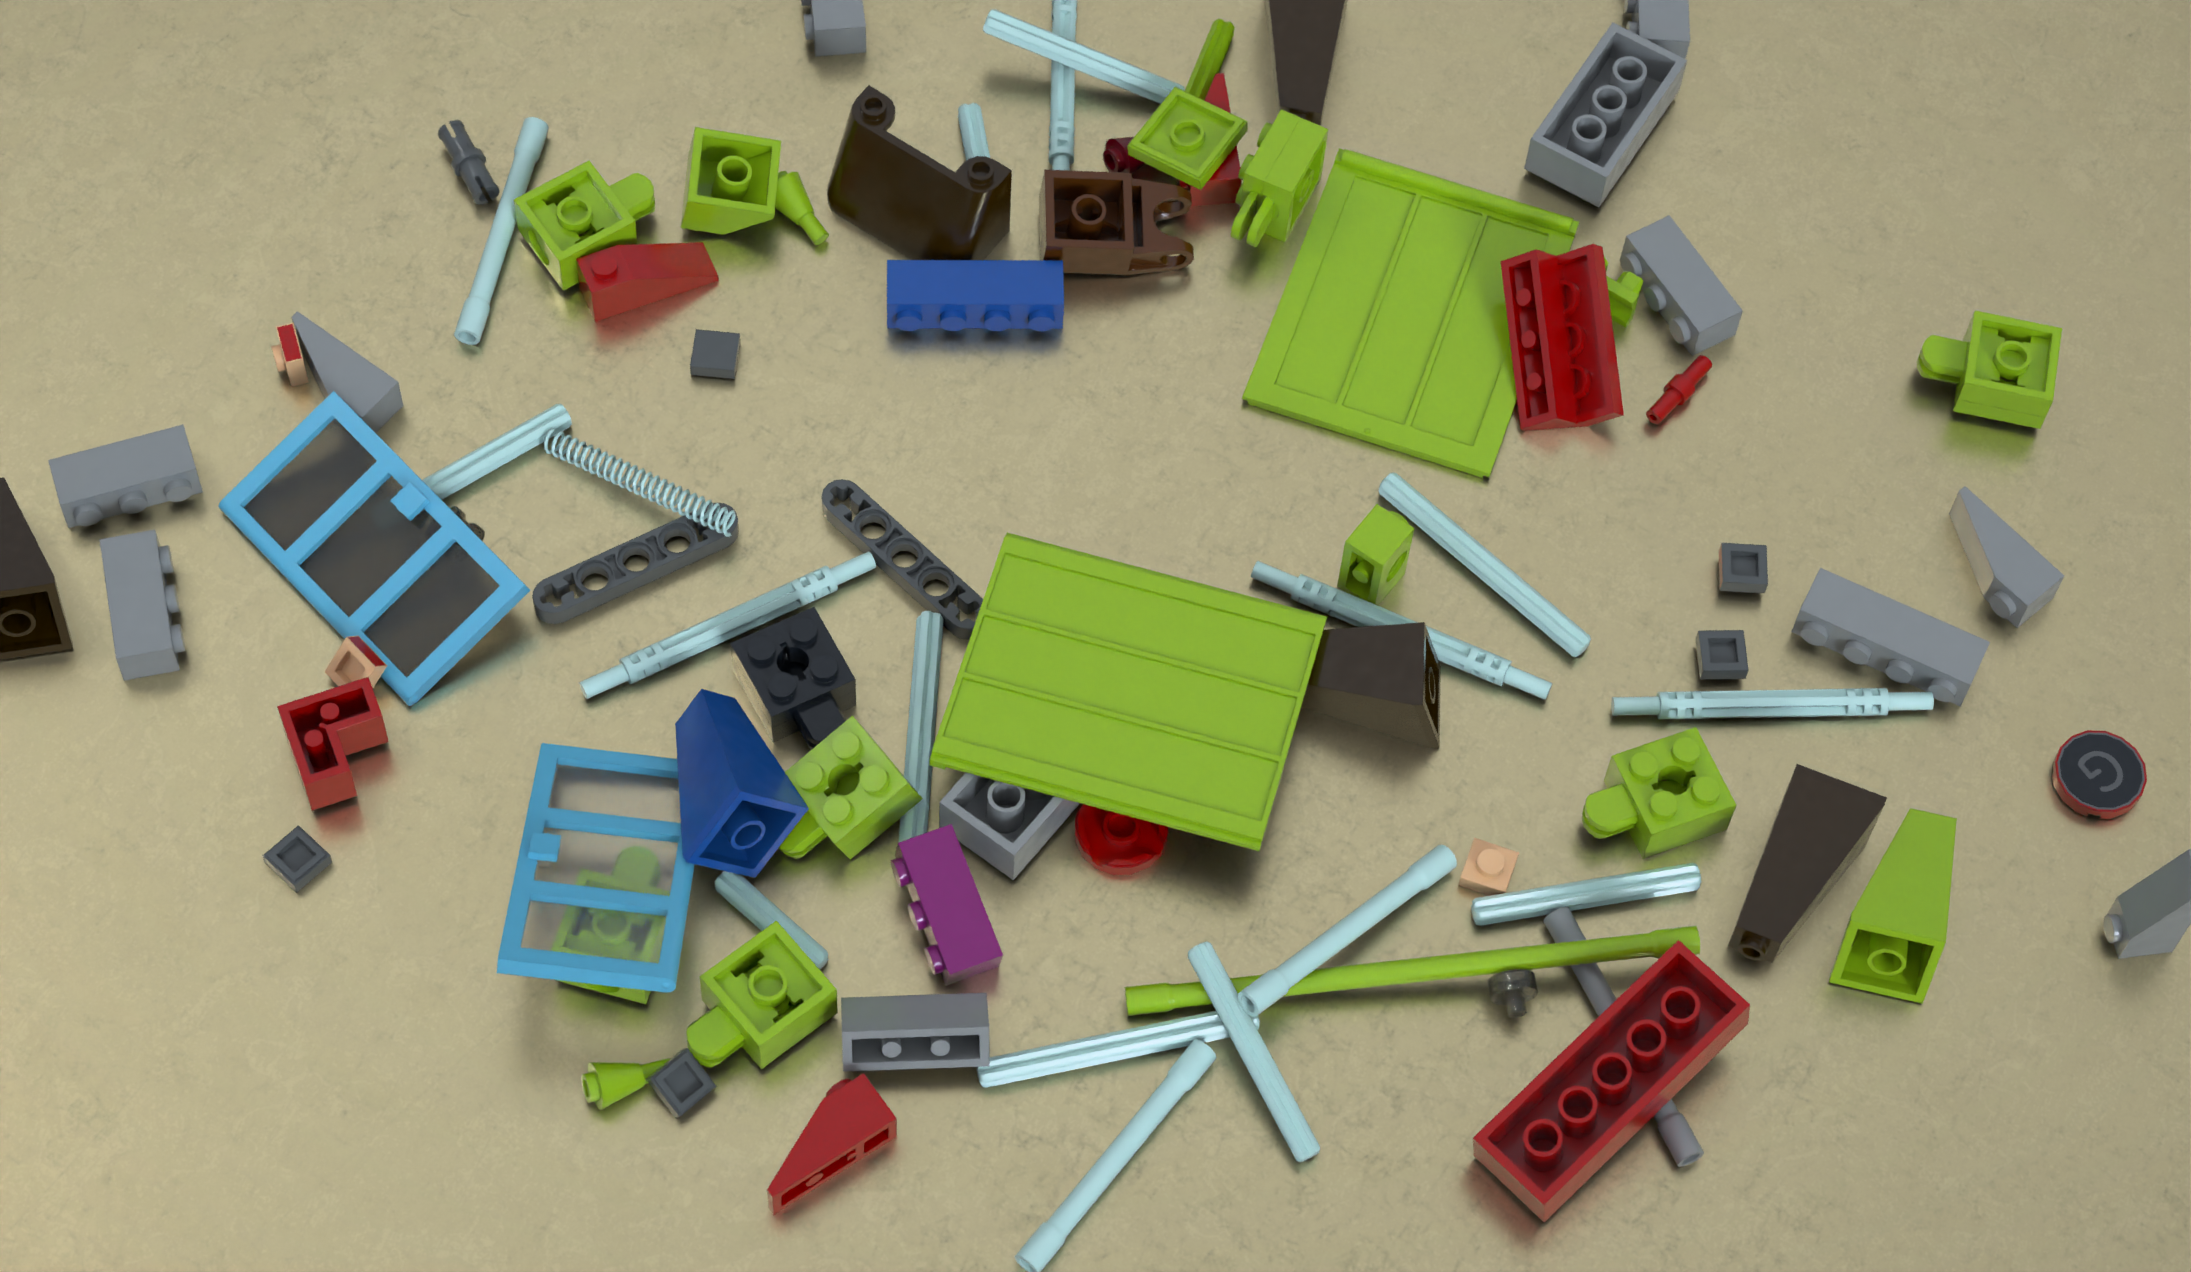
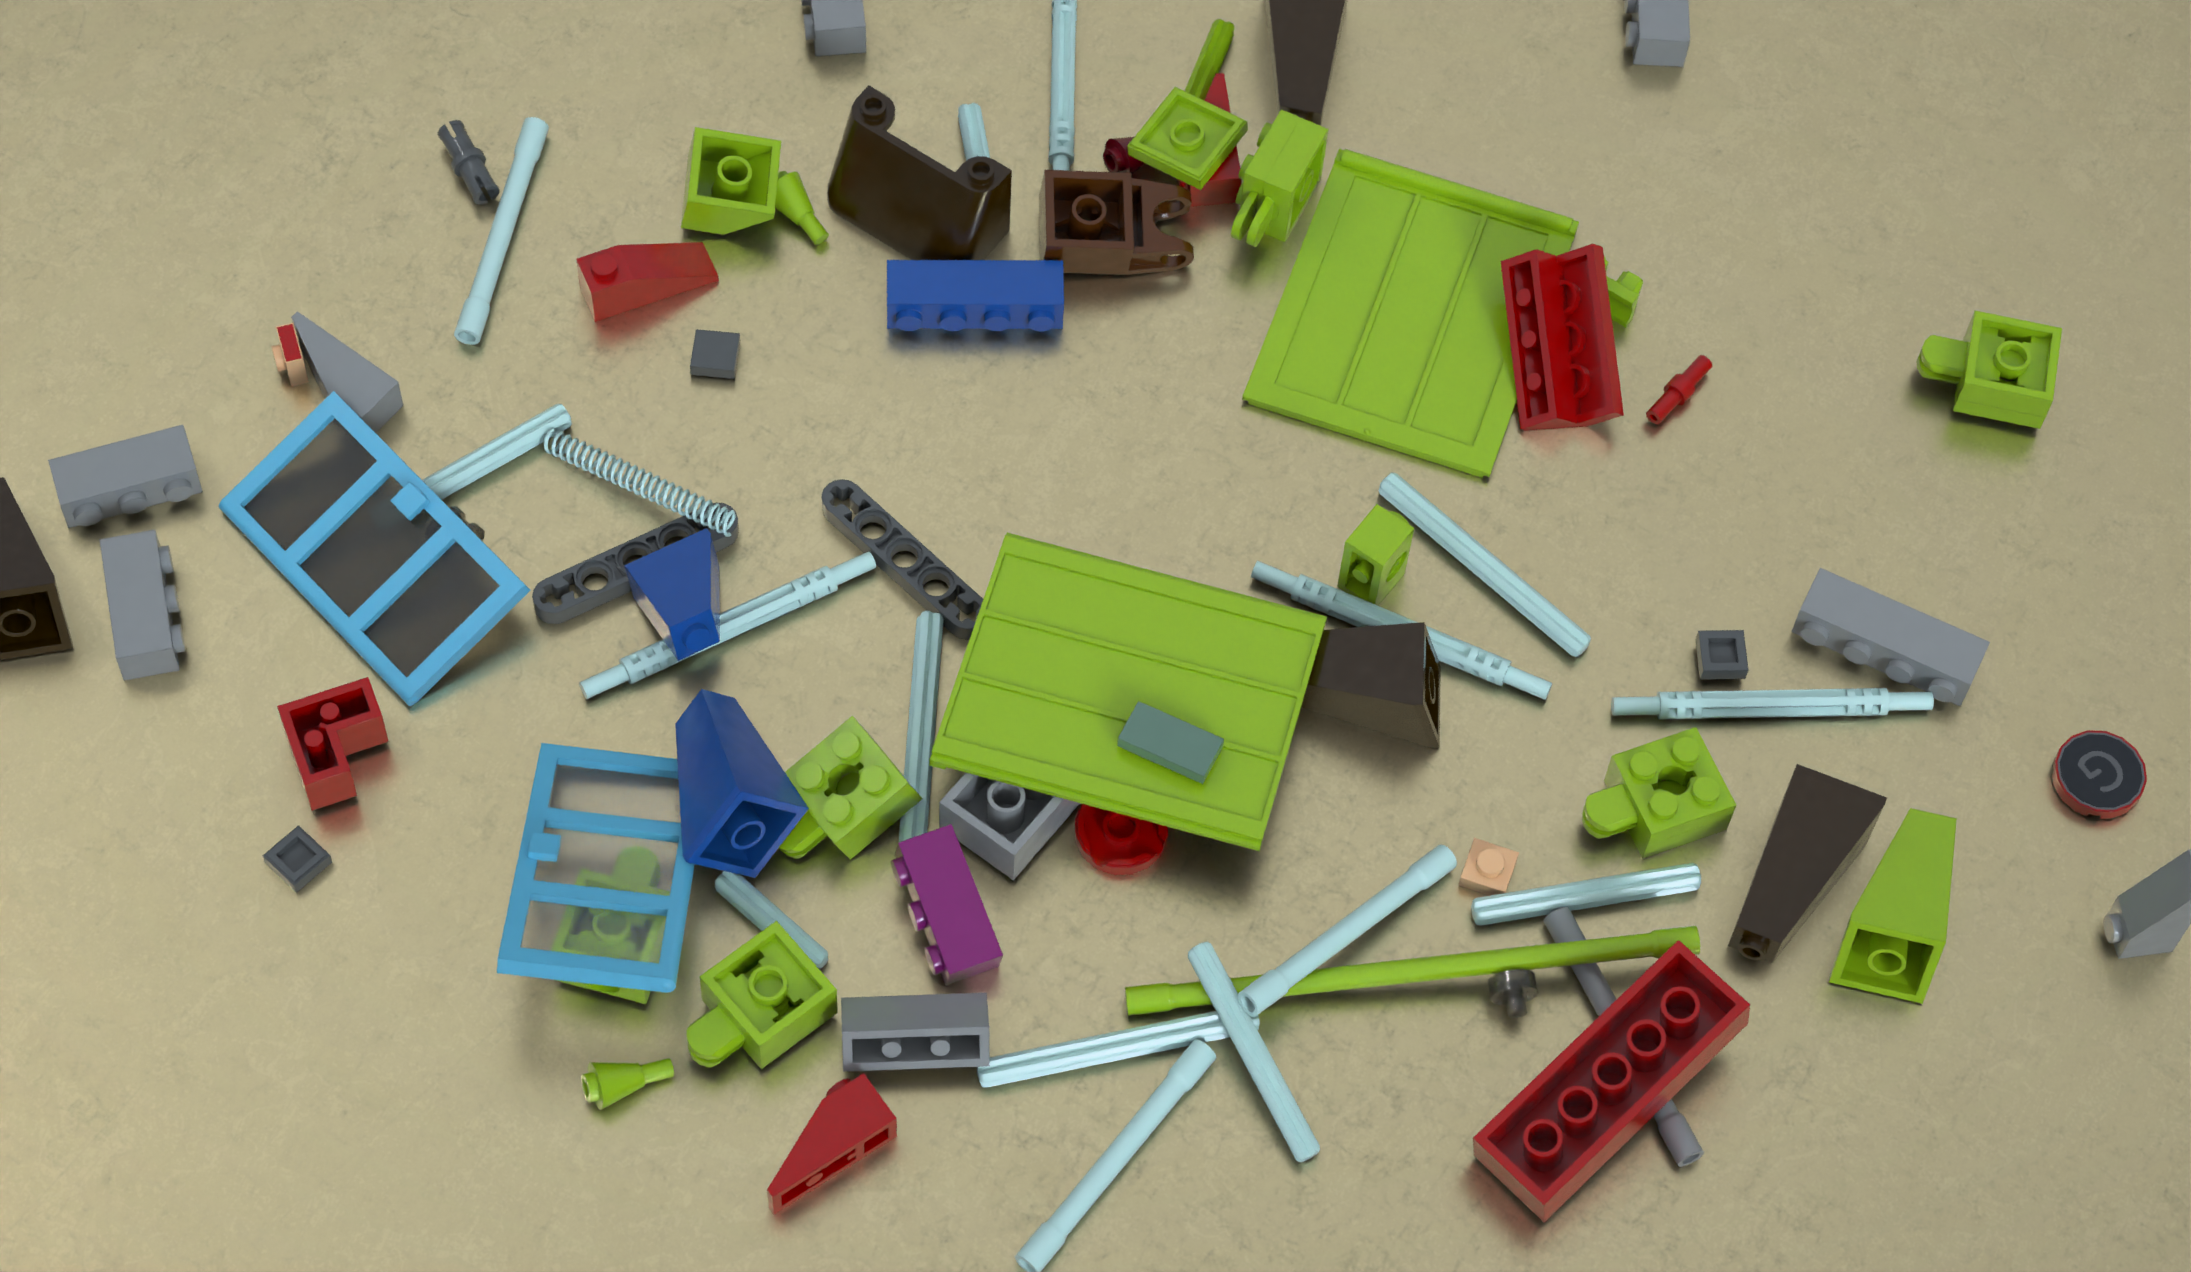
(354, 662): light nougat plate -> none
(578, 203): lime brick -> none
(680, 592): none -> blue slope
(681, 1082): dark grey tile -> none
(795, 677): black brick -> none
(1078, 56): light aqua axle -> none
(1170, 742): none -> sand green tile
(1605, 114): light grey brick -> none
(1680, 286): light grey brick -> none
(1743, 568): dark grey plate -> none
(2005, 565): light grey slope -> none

